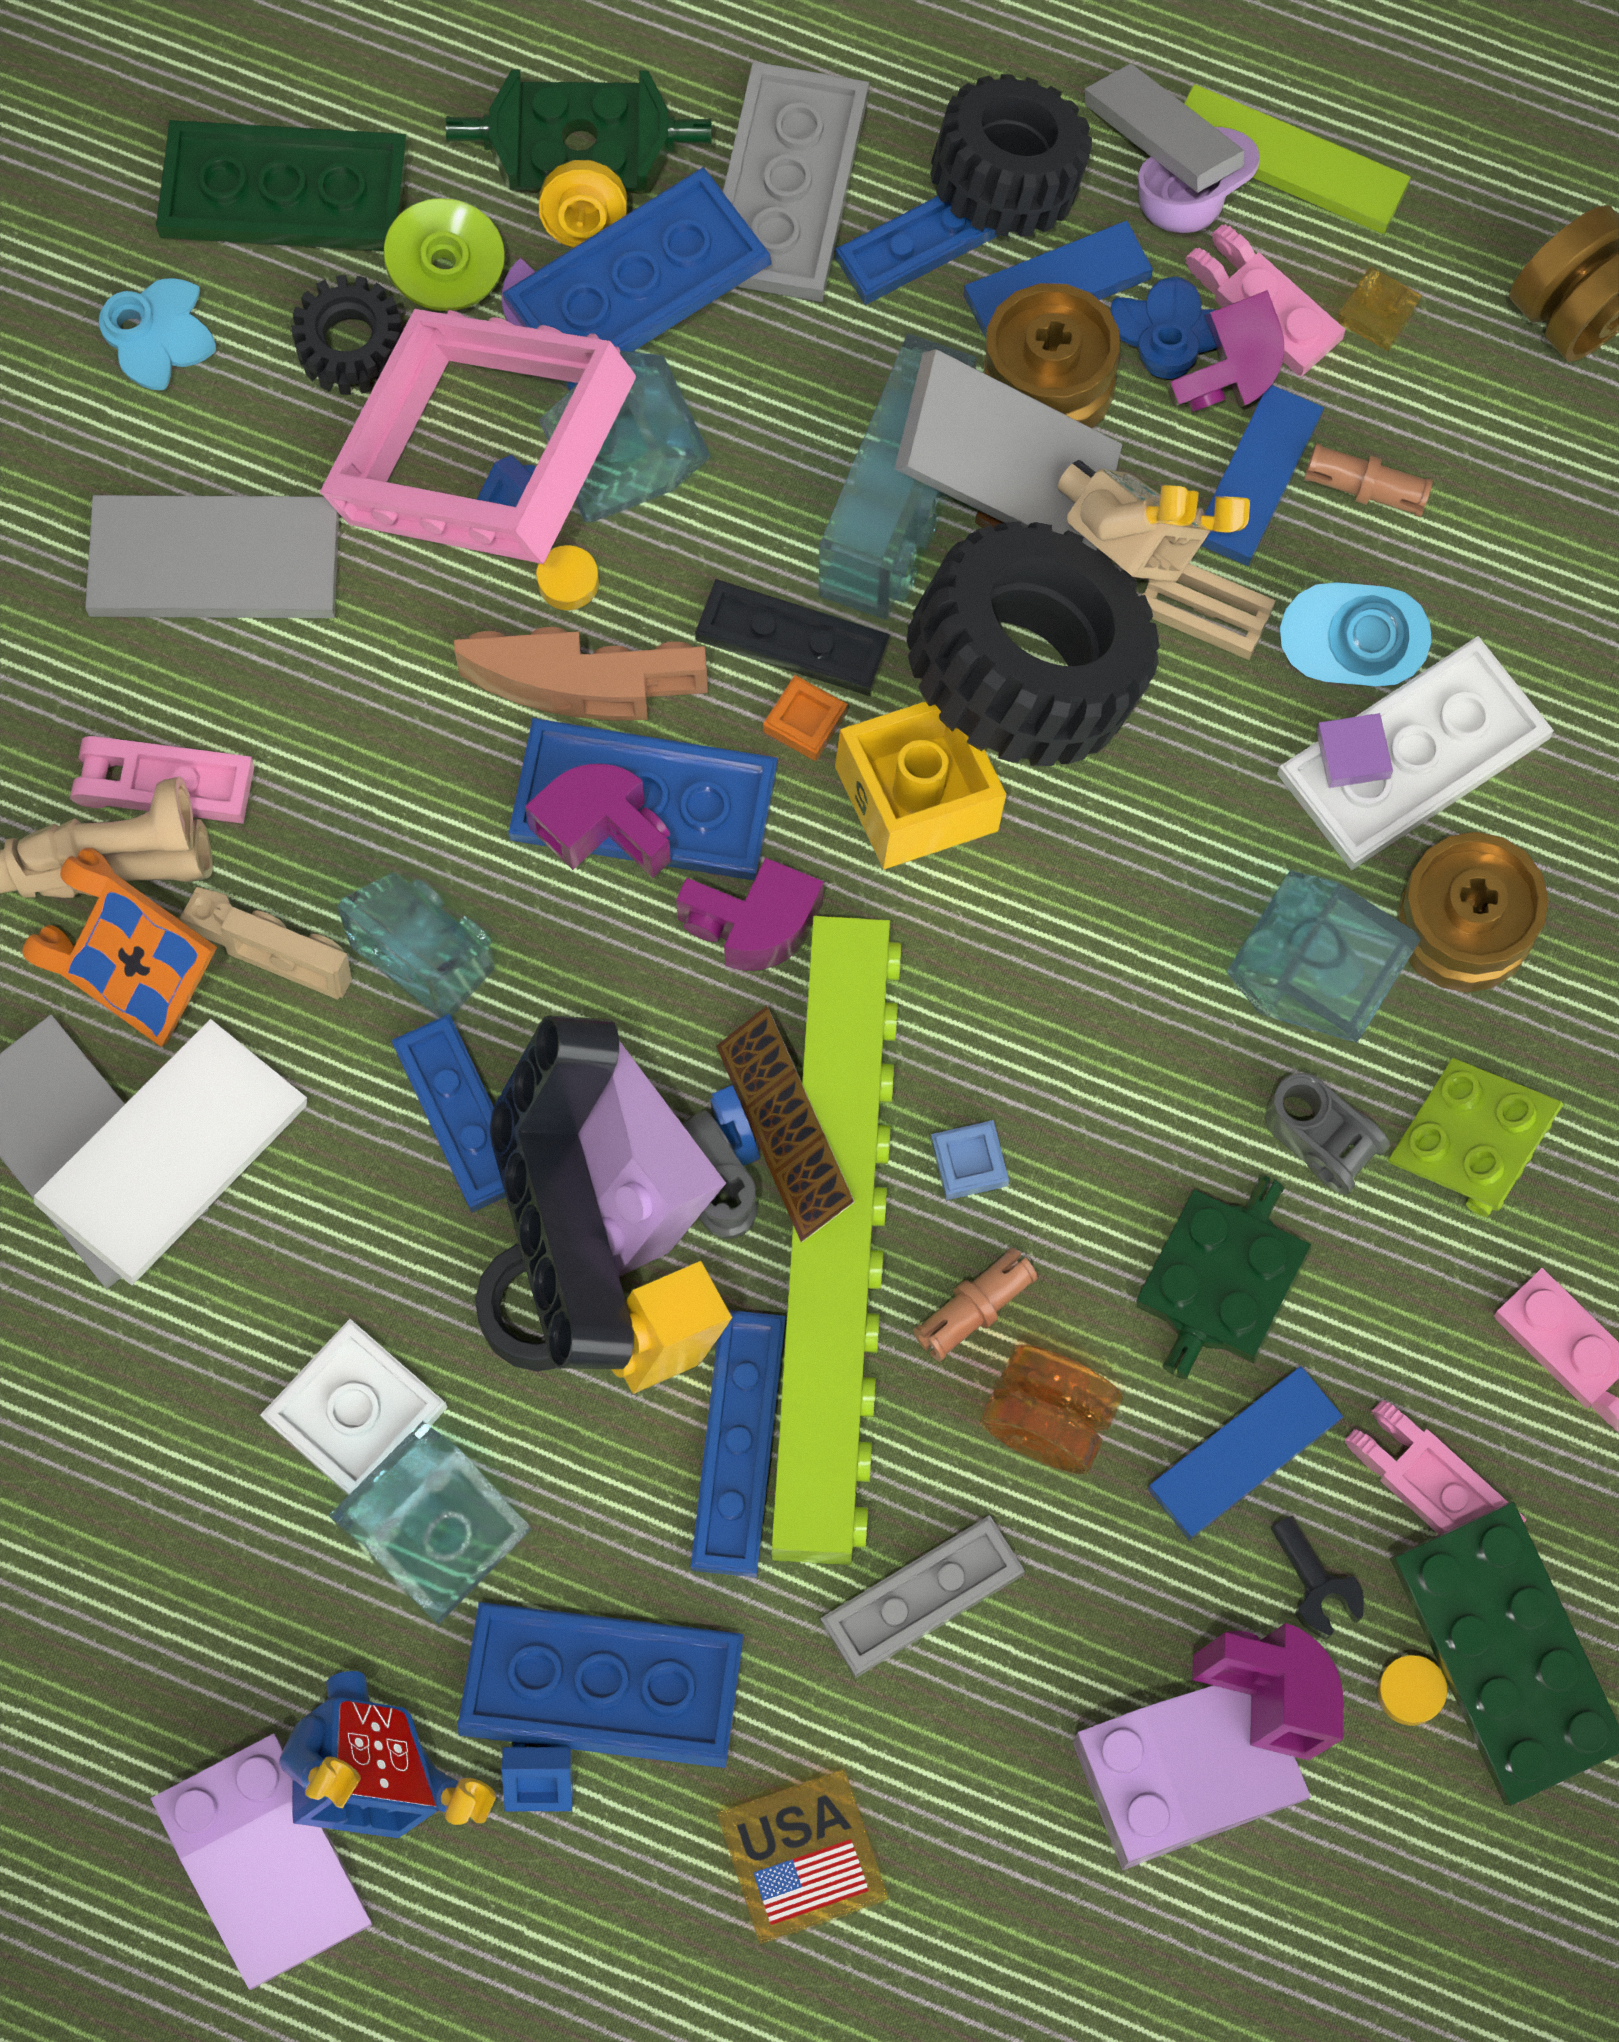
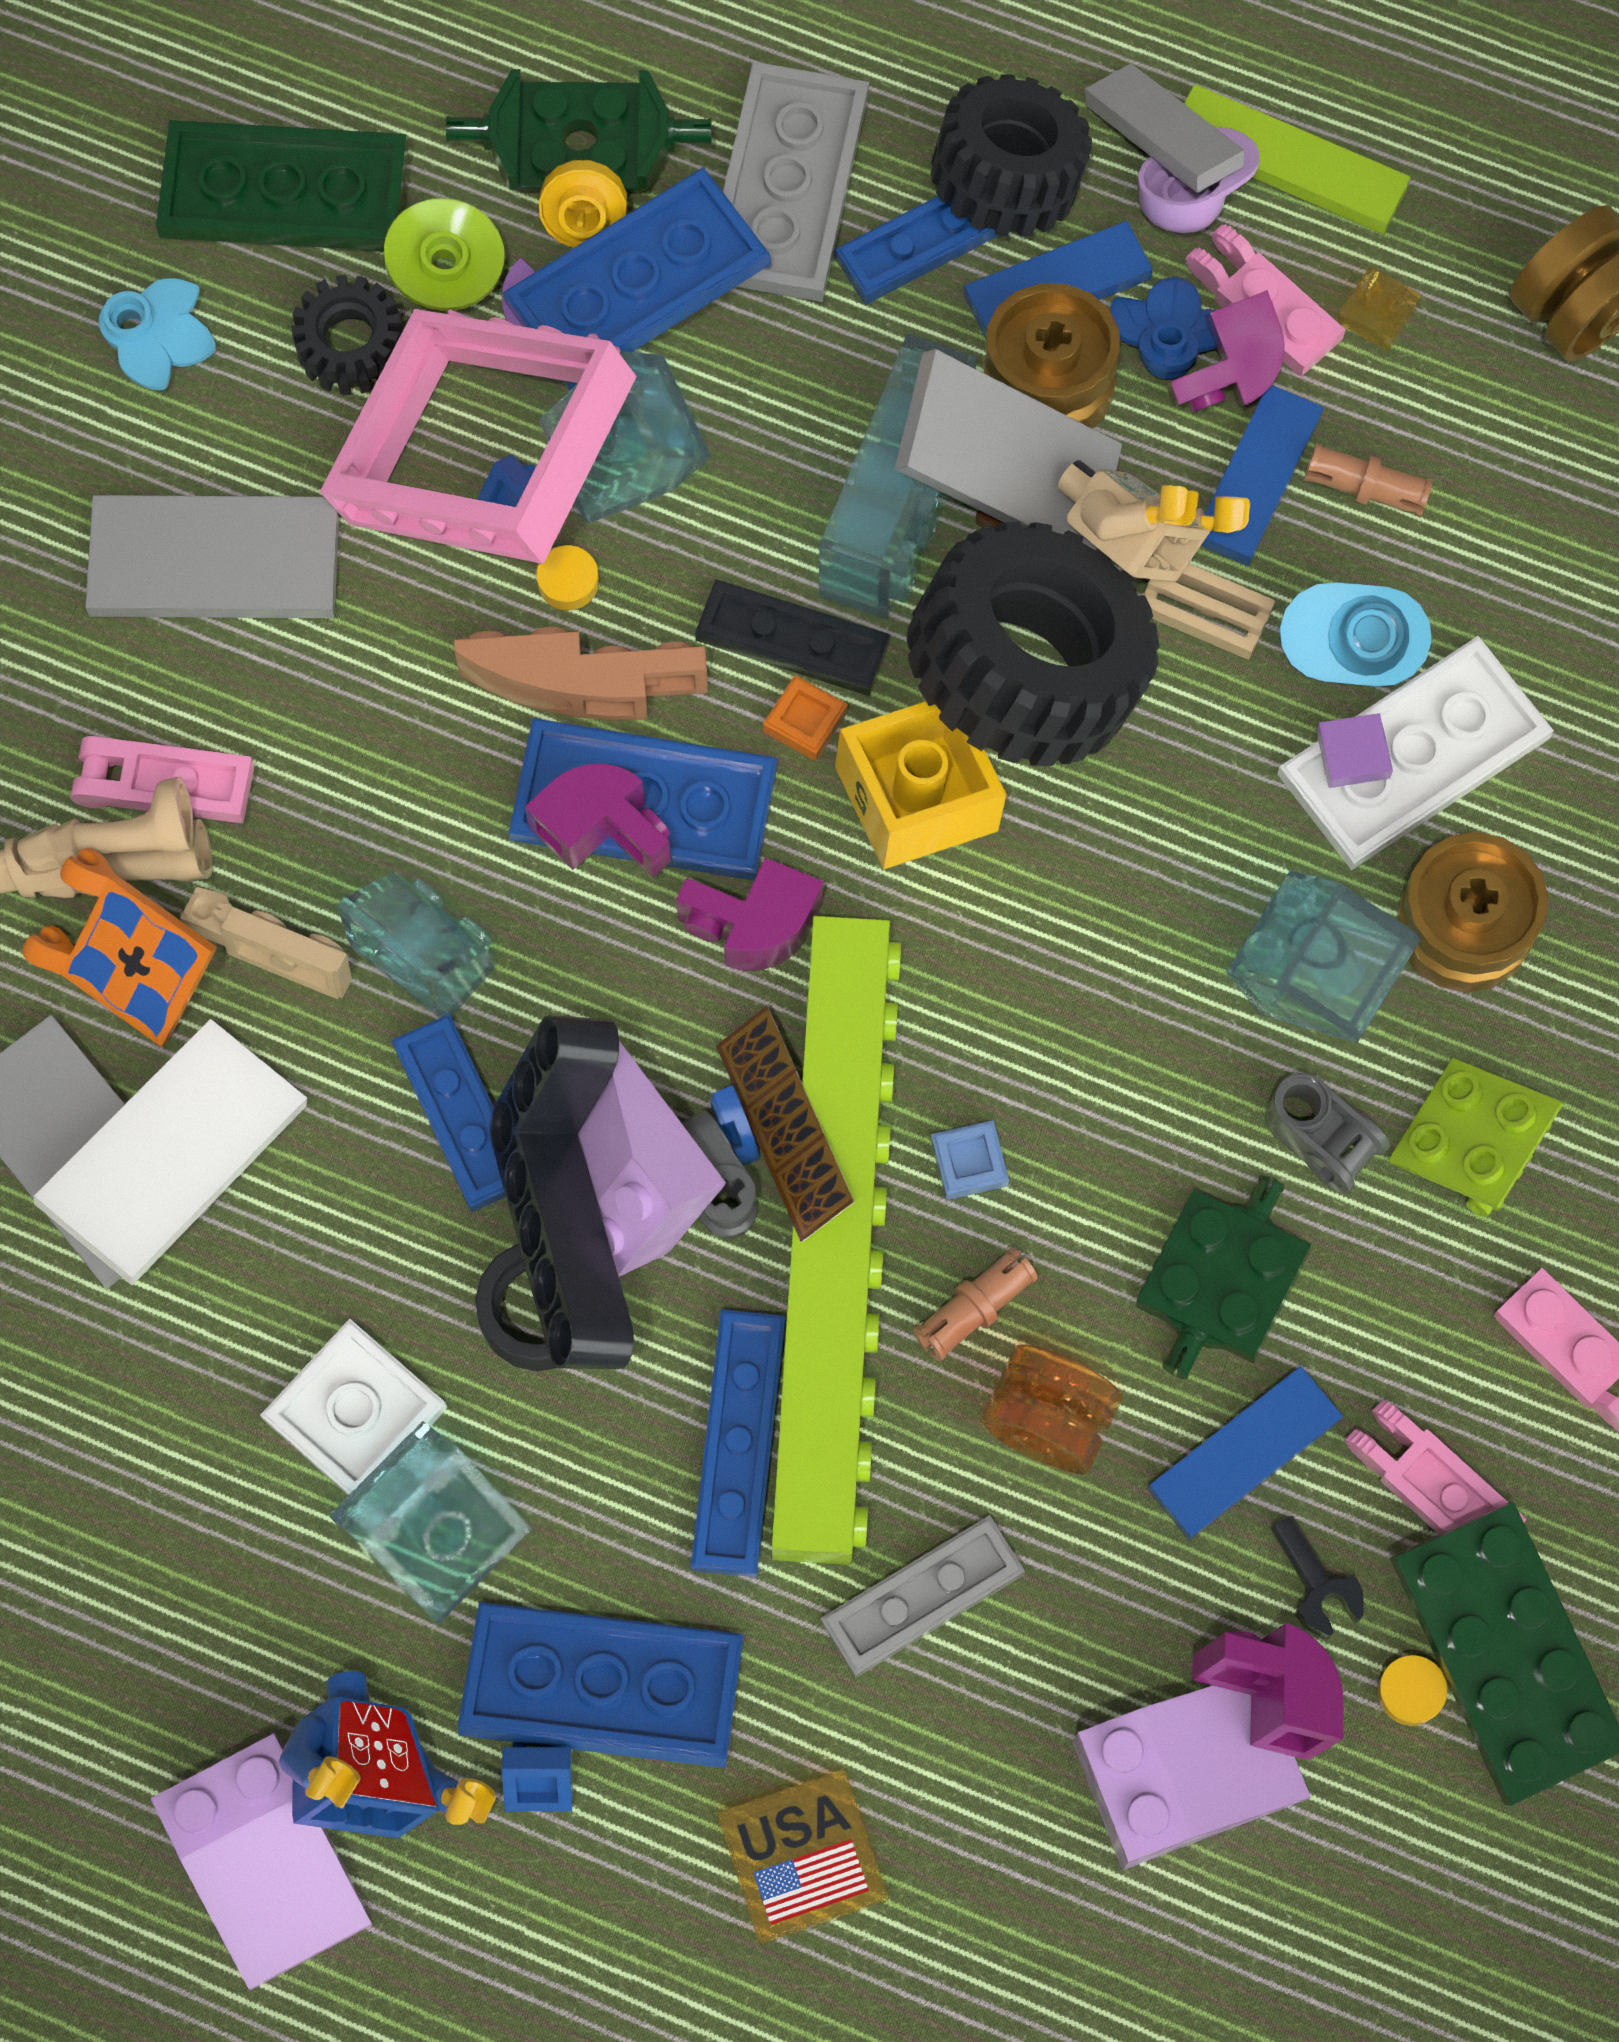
(672, 1326): yellow brick -> none

